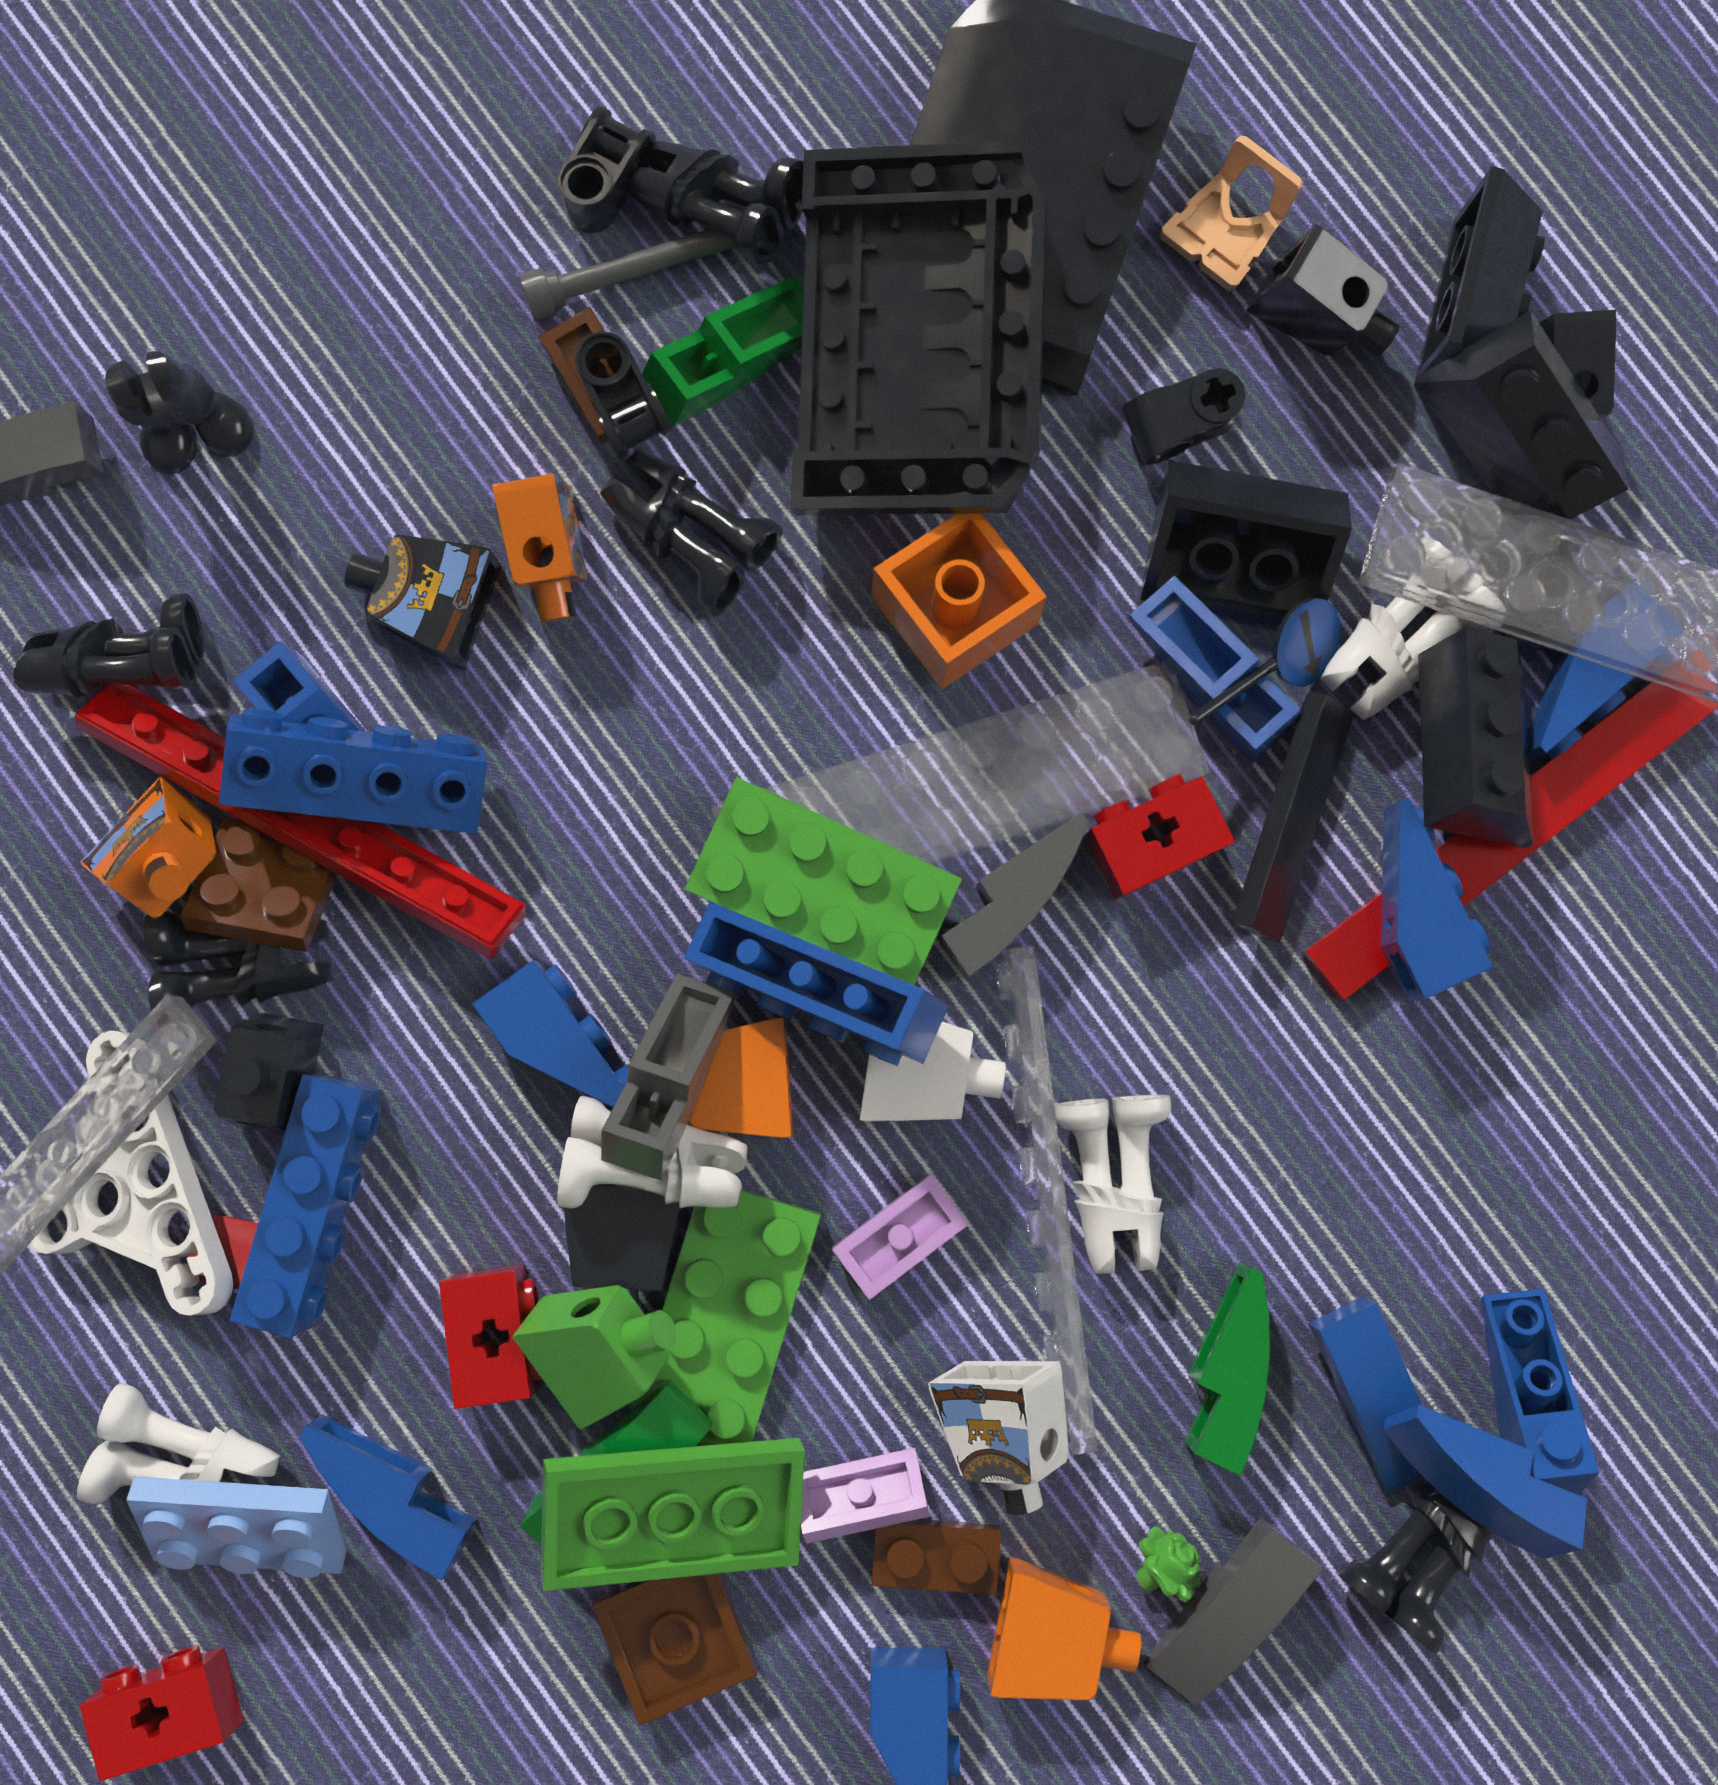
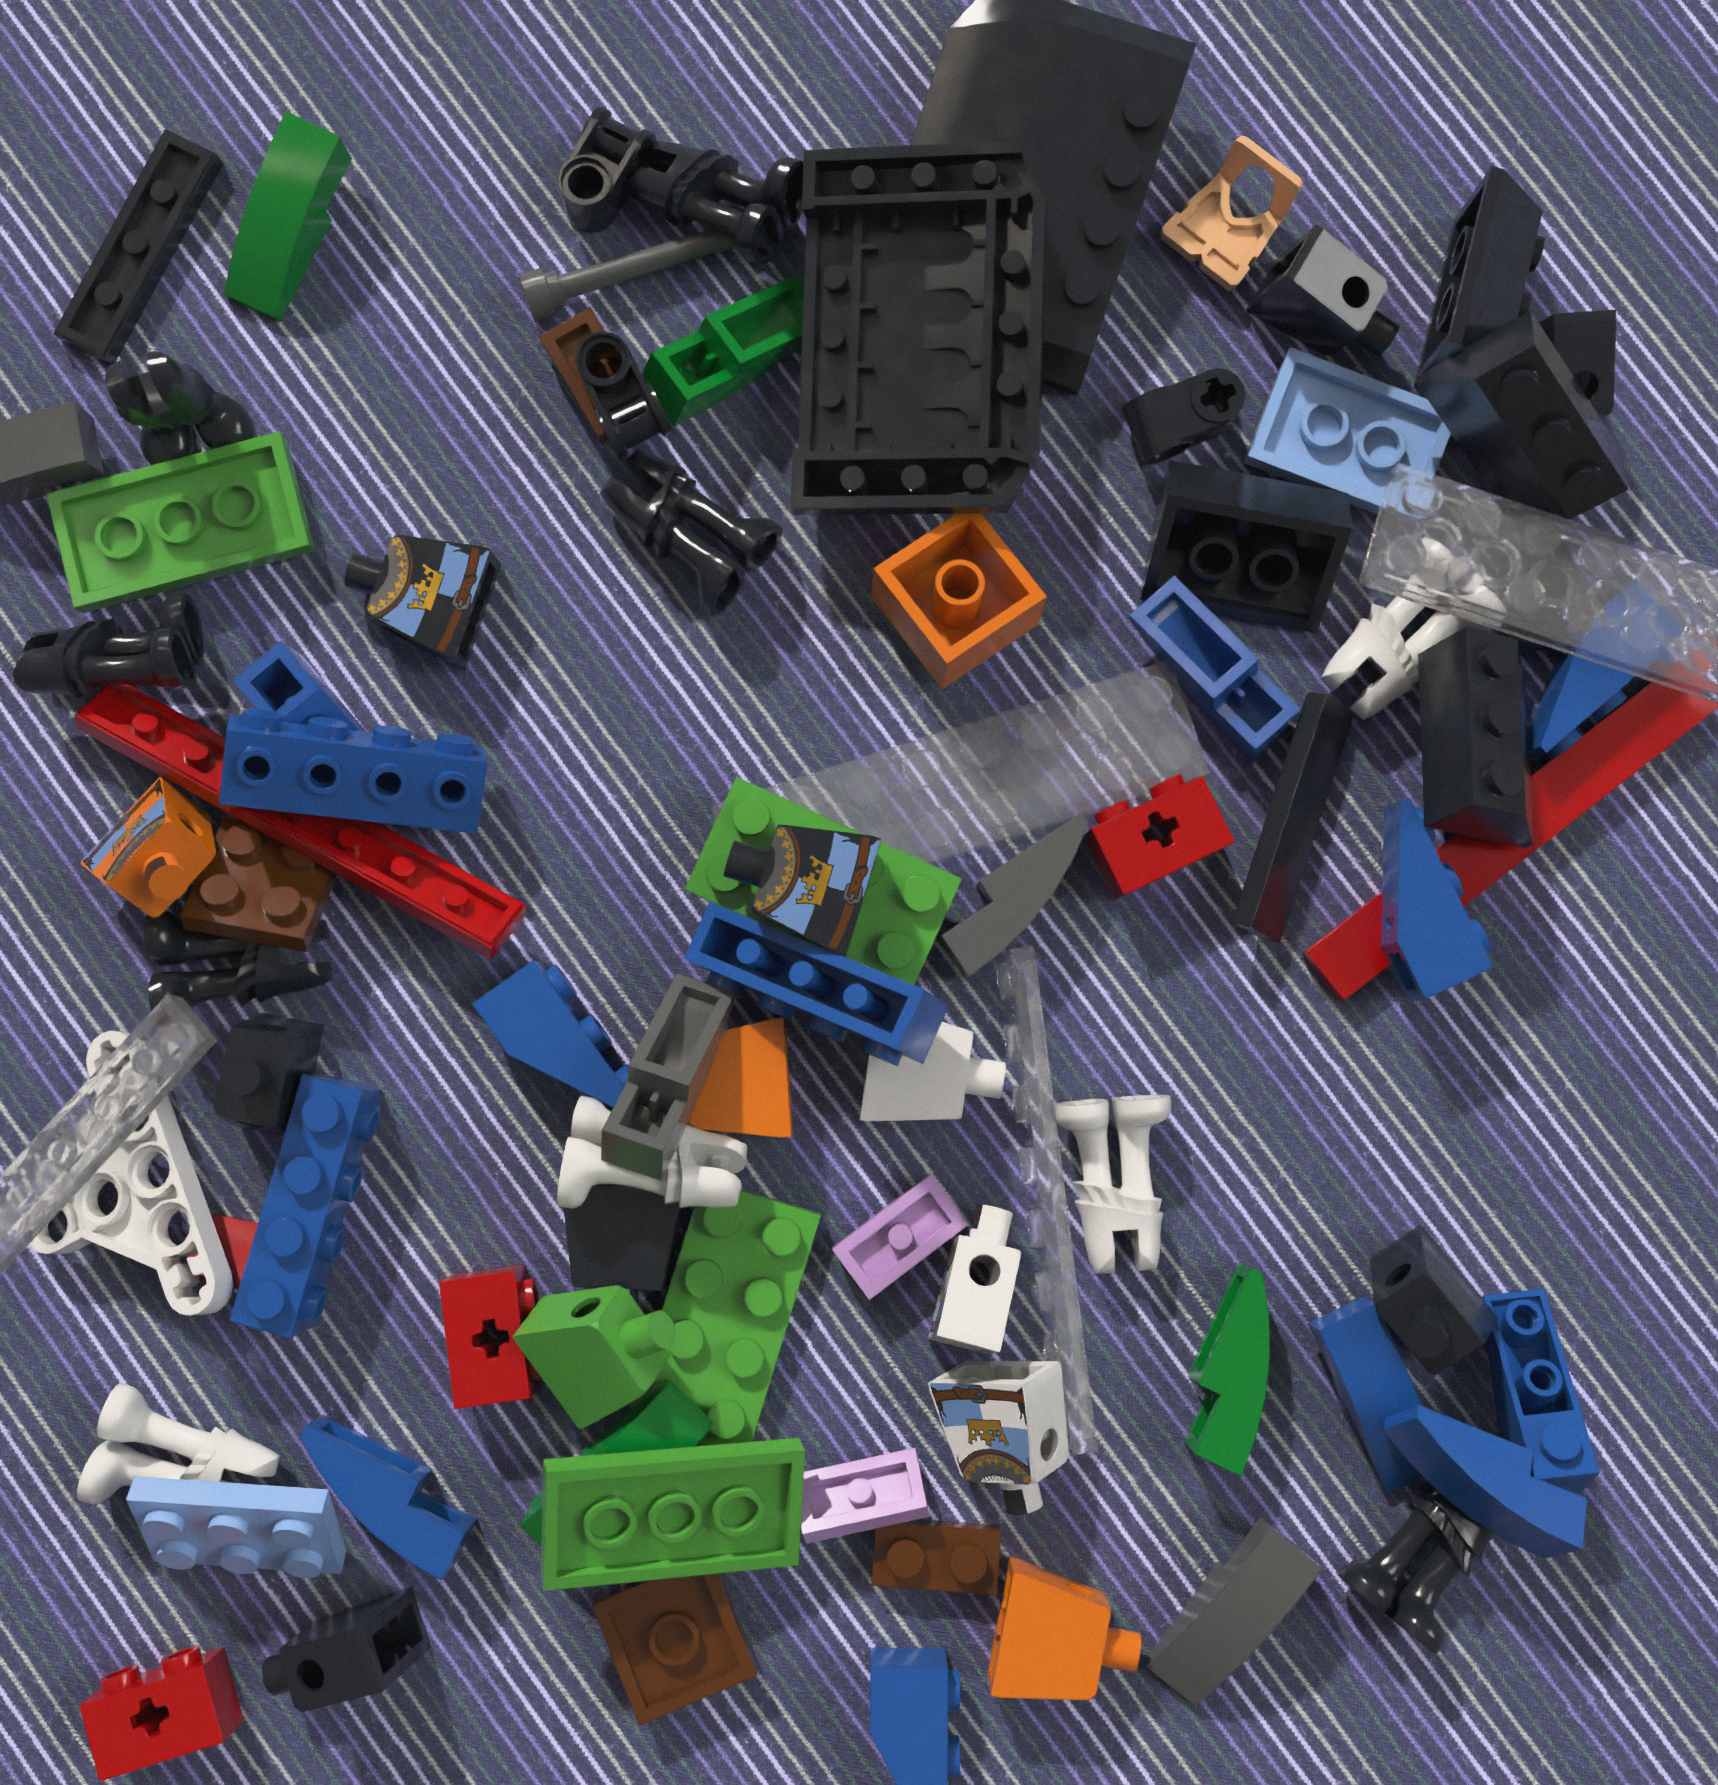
(138, 247): none -> black tile
(180, 522): none -> bright green plate
(285, 216): none -> green slope
(349, 1653): none -> black torso
(532, 518): orange torso -> none
(808, 881): none -> torso
(972, 1313): none -> white torso
(1169, 1564): bright green plant -> none
(1300, 650): blue piece -> none
(1343, 430): none -> light blue plate
(1433, 1305): none -> black torso

